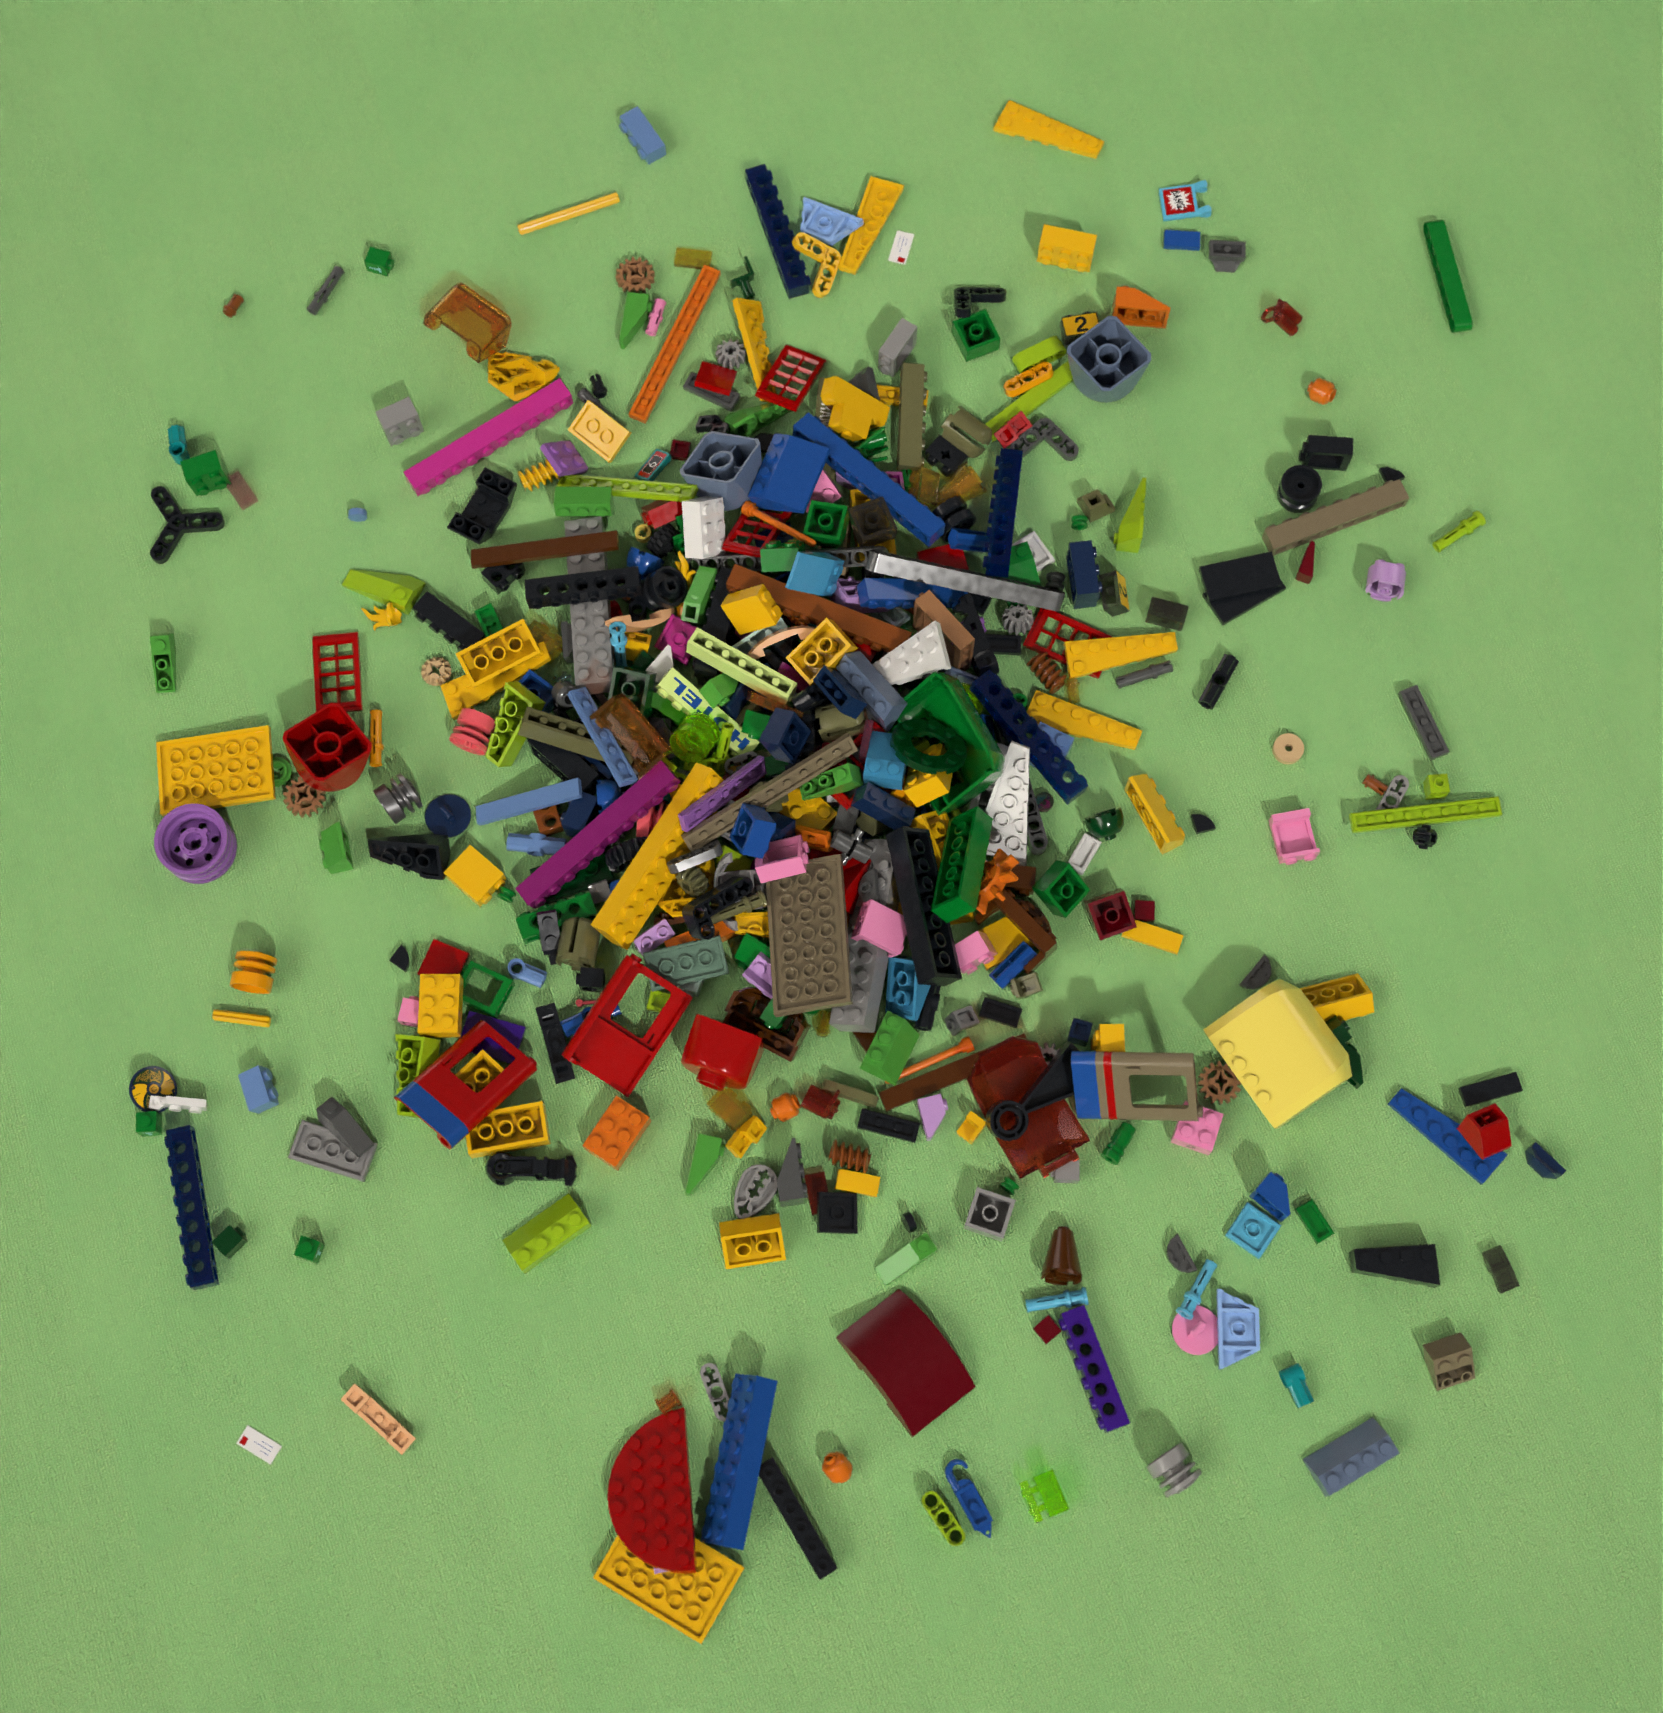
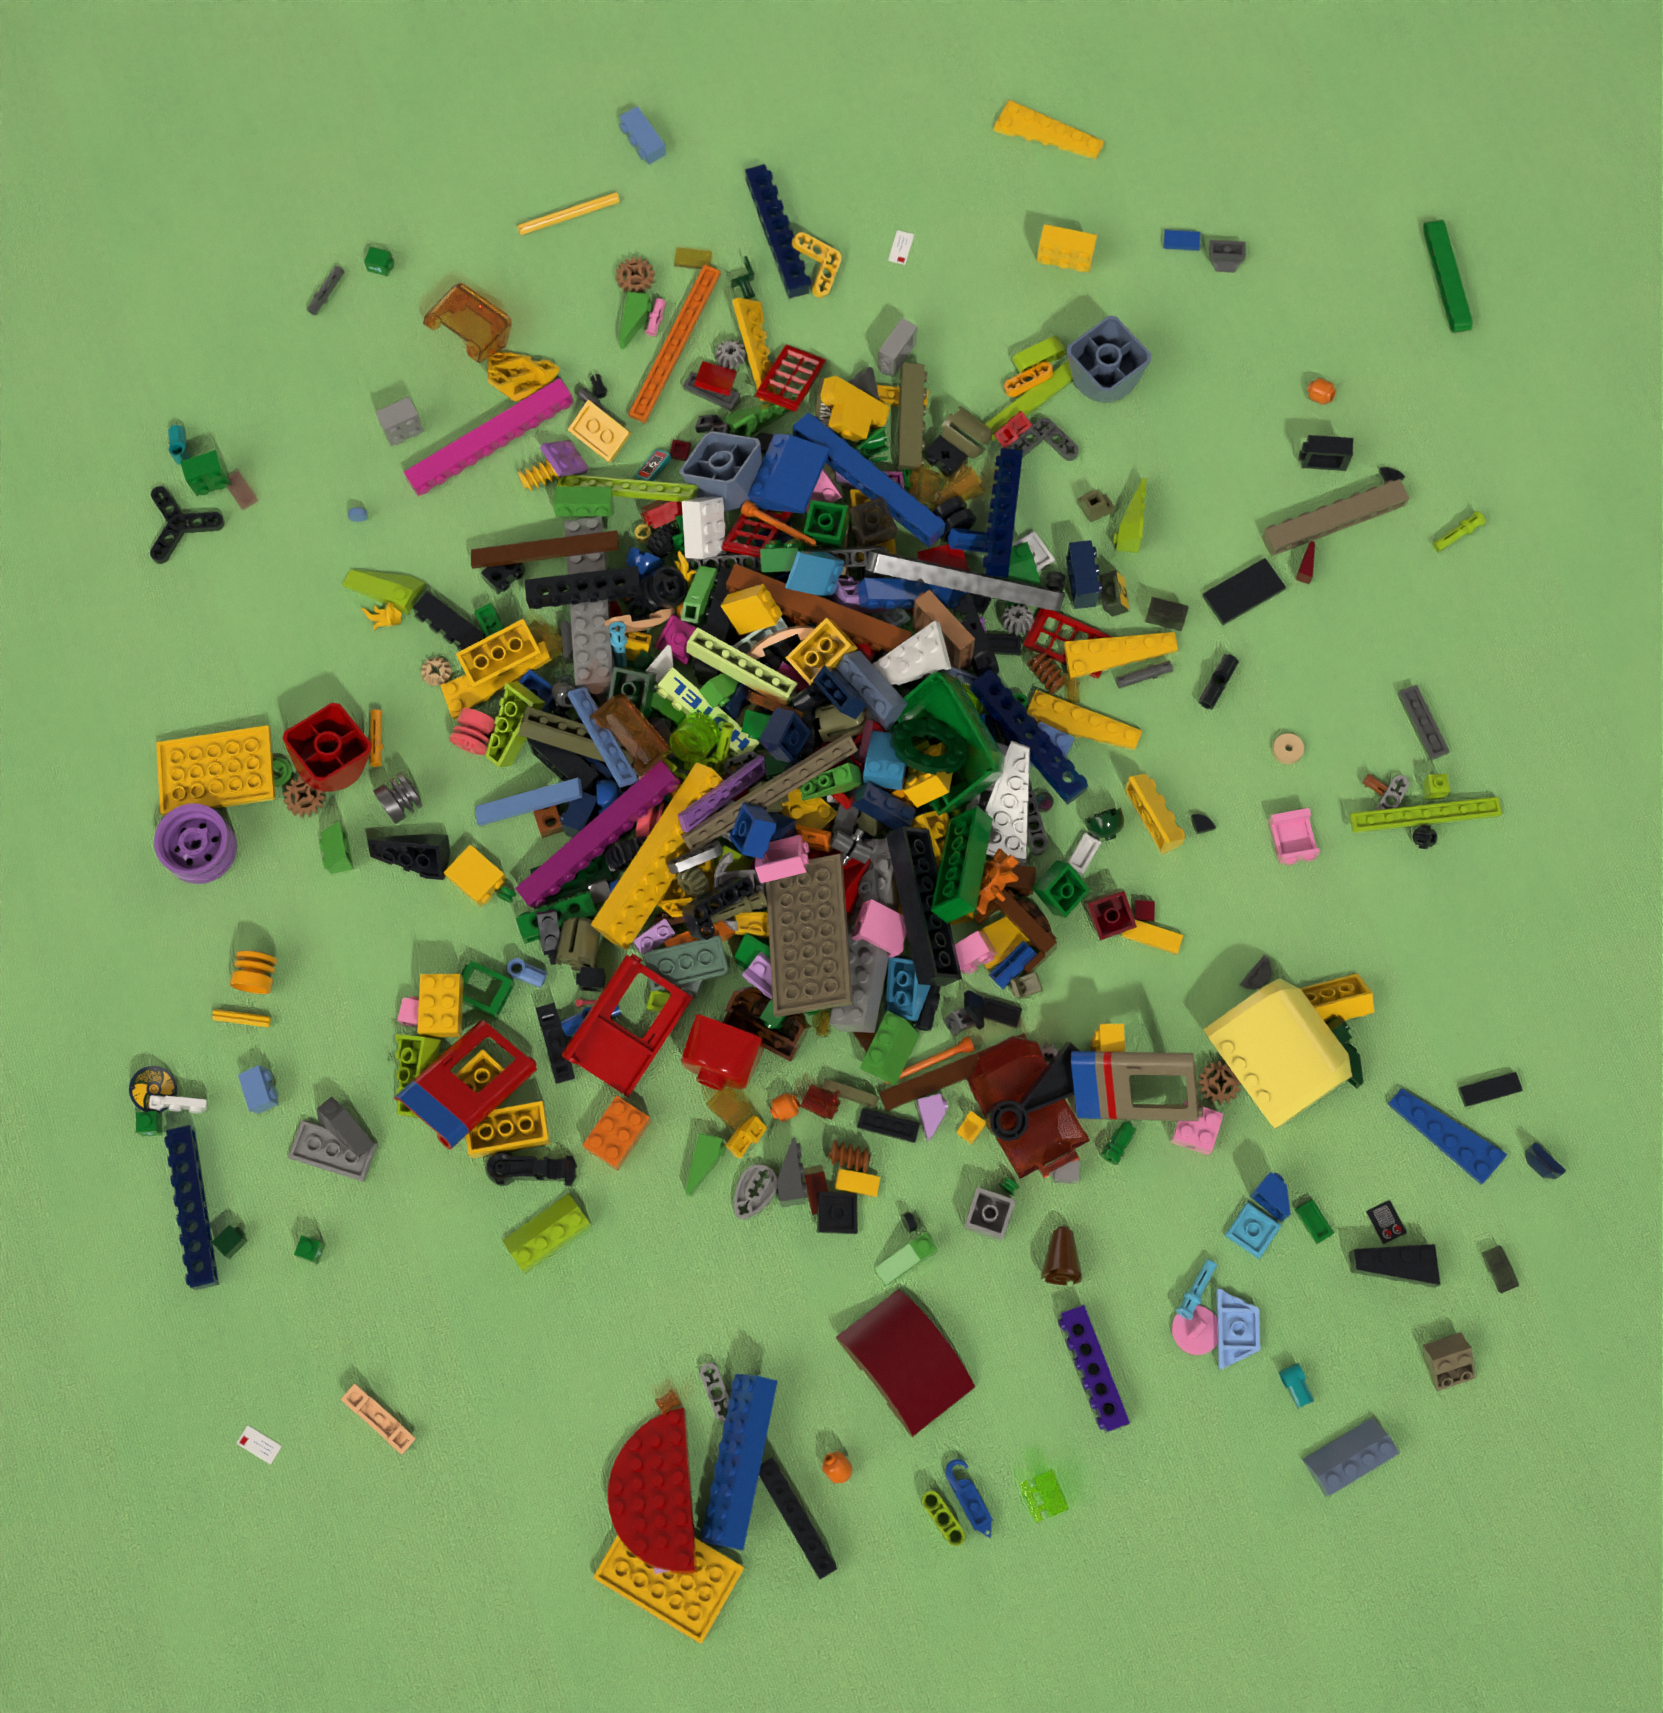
(164, 661): bright green slope -> none
(233, 305): dark orange pin -> none
(336, 639): red piece -> none
(401, 959): black tile -> none
(443, 959): red tile -> none
(448, 815): dark blue shield -> none
(485, 507): black slope -> none
(512, 1032): dark purple tile -> none
(534, 844): medium blue piece -> none
(752, 1241): yellow slope -> none
(827, 223): light blue wing -> none
(874, 209): yellow wing -> none
(965, 295): black beam -> none
(974, 1006): none -> black tile
(976, 335): green brick -> none
(1047, 1329): dark red tile -> none
(1067, 1299): medium azure pin -> none
(1075, 326): brick -> none
(1079, 522): green bush -> none
(1079, 1032): dark blue panel -> none
(1139, 309): orange slope -> none
(1174, 1470): light grey wheel -> none
(1179, 1256): dark grey plate -> none
(1181, 202): flag -> none
(1240, 577): black tile -> none
(1284, 316): clear red piece -> none
(1299, 488): black wheel -> none
(1386, 580): lavender brick -> none
(1386, 1222): none -> black sticker
(1486, 1131): red slope -> none

